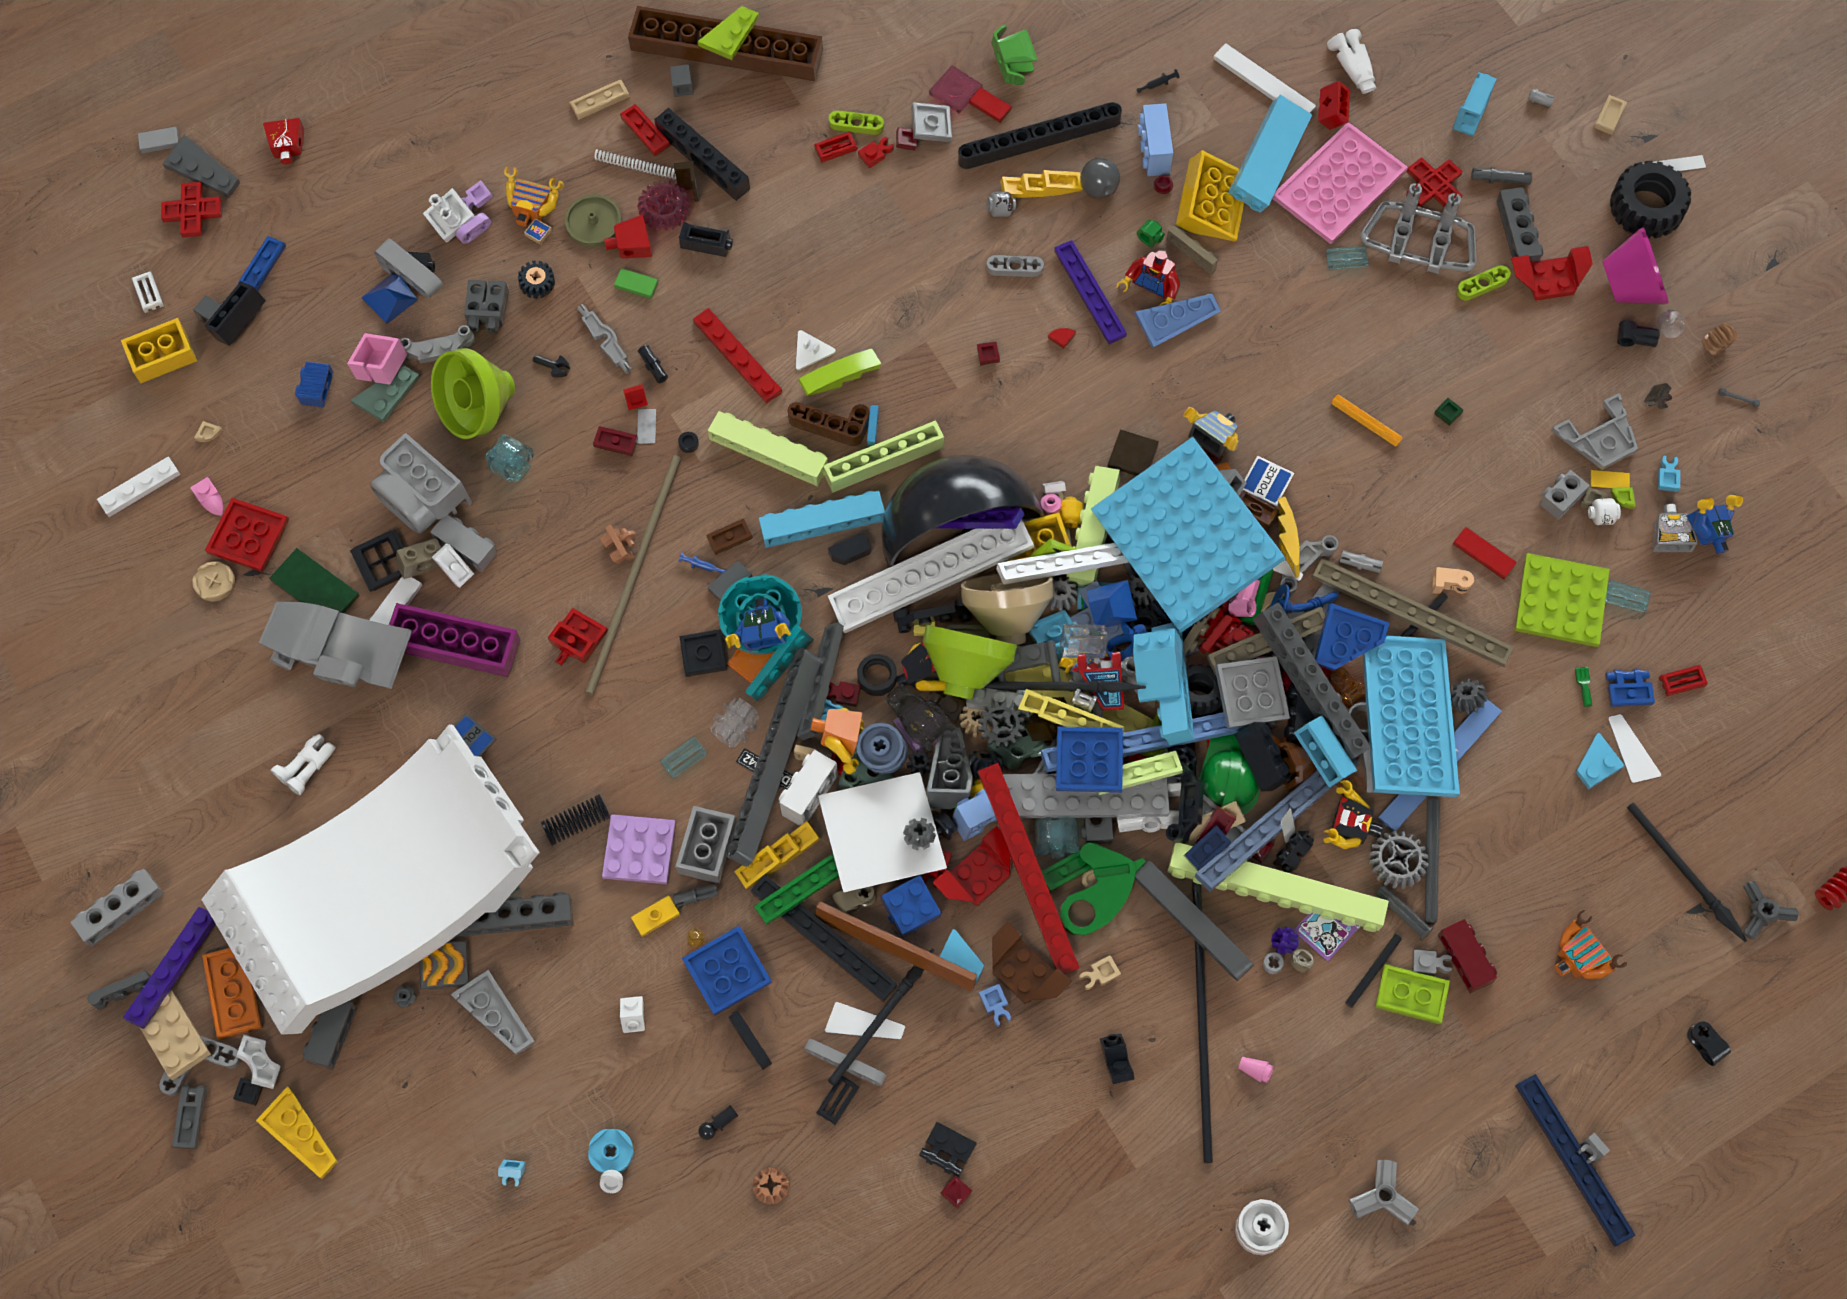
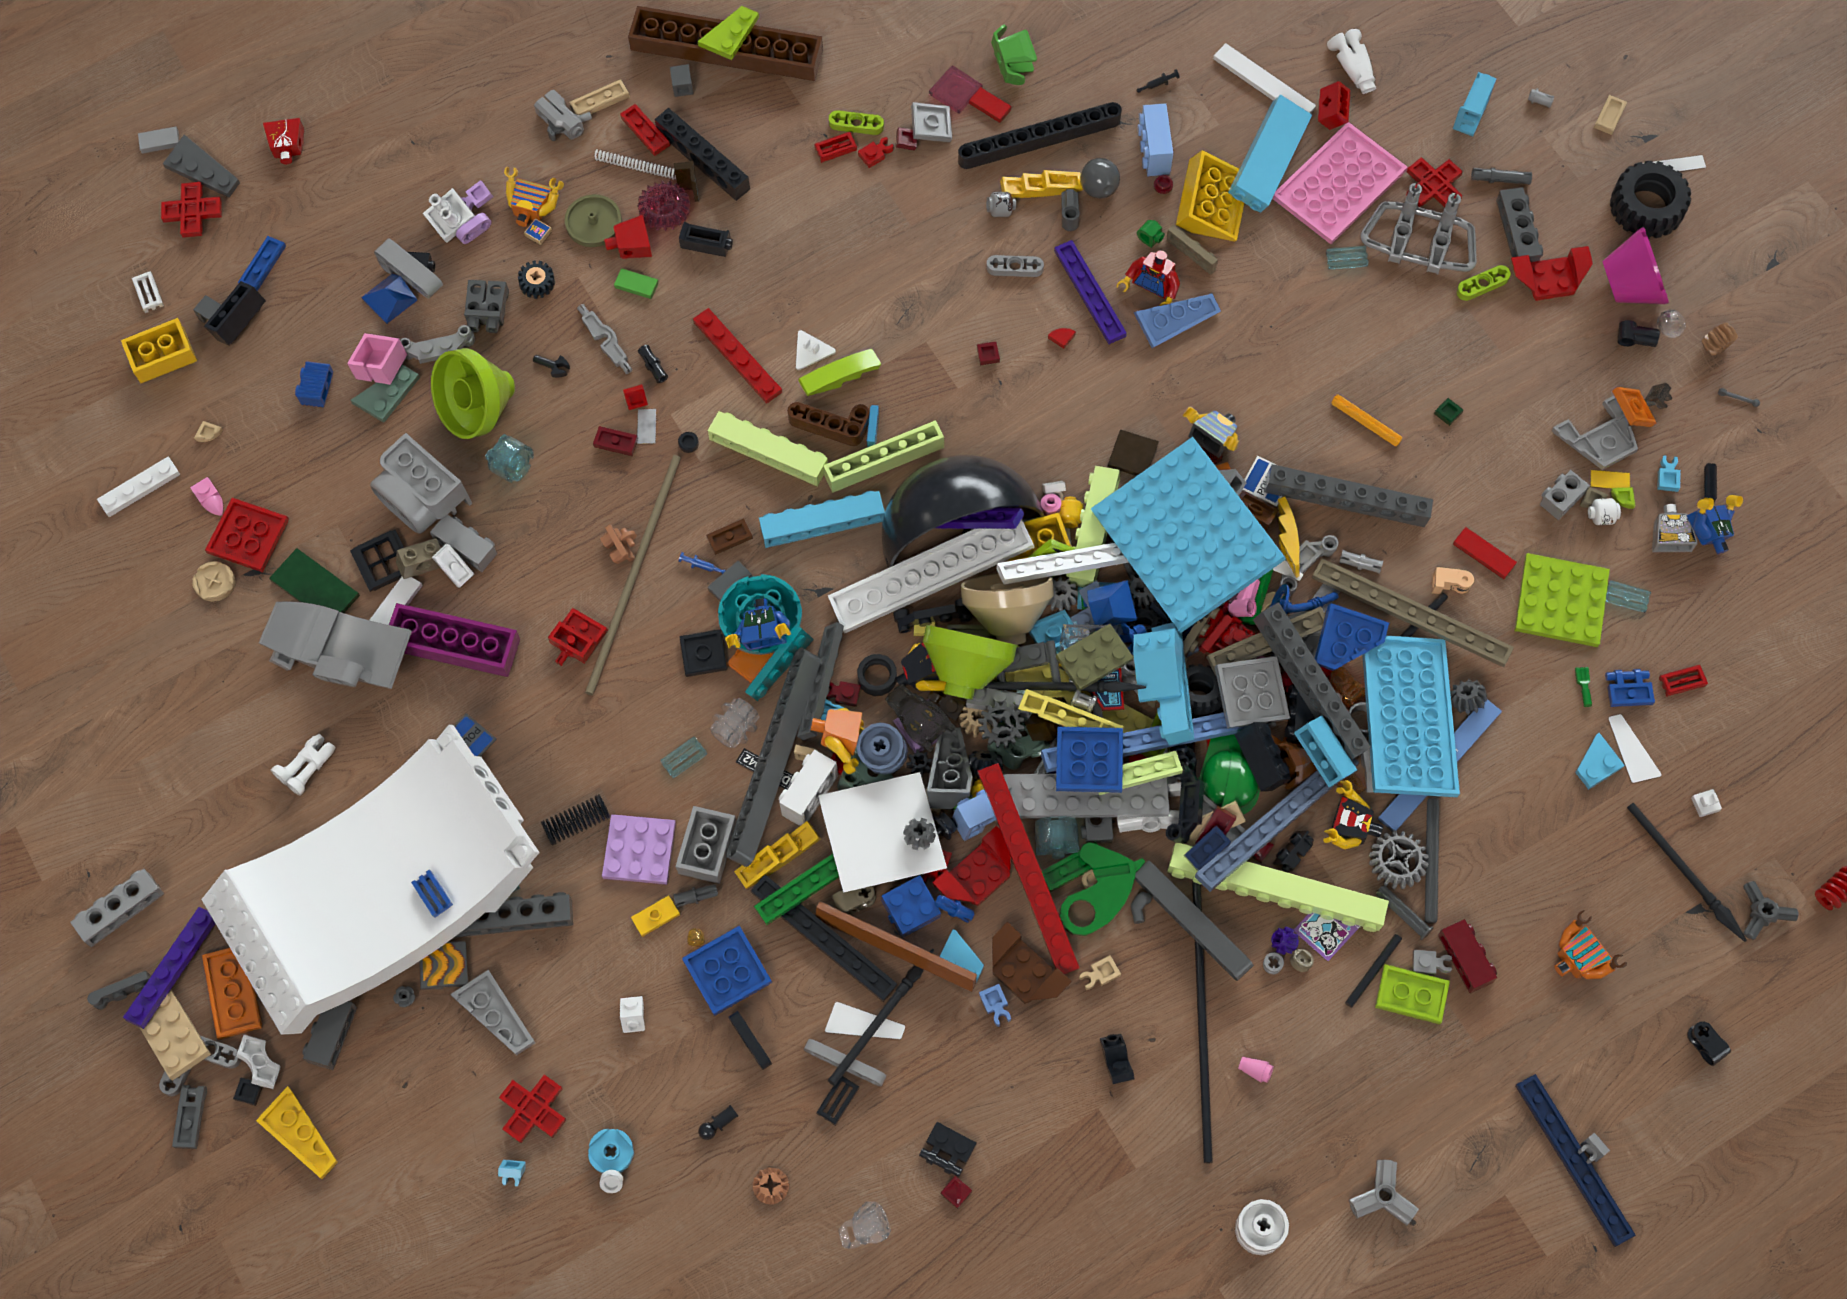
(423, 880): none -> blue tile
(532, 1108): none -> red plate
(559, 116): none -> light grey piece
(850, 550): black piece -> none
(869, 1226): none -> clear piece
(954, 908): none -> blue axle
(1070, 209): none -> dark grey piece
(1094, 657): none -> olive plate
(1138, 904): none -> dark grey arm
(1288, 825): white sticker -> none
(1348, 495): none -> dark grey brick
(1634, 407): none -> orange plate
(1706, 803): none -> white tile
(1710, 481): none -> black axle

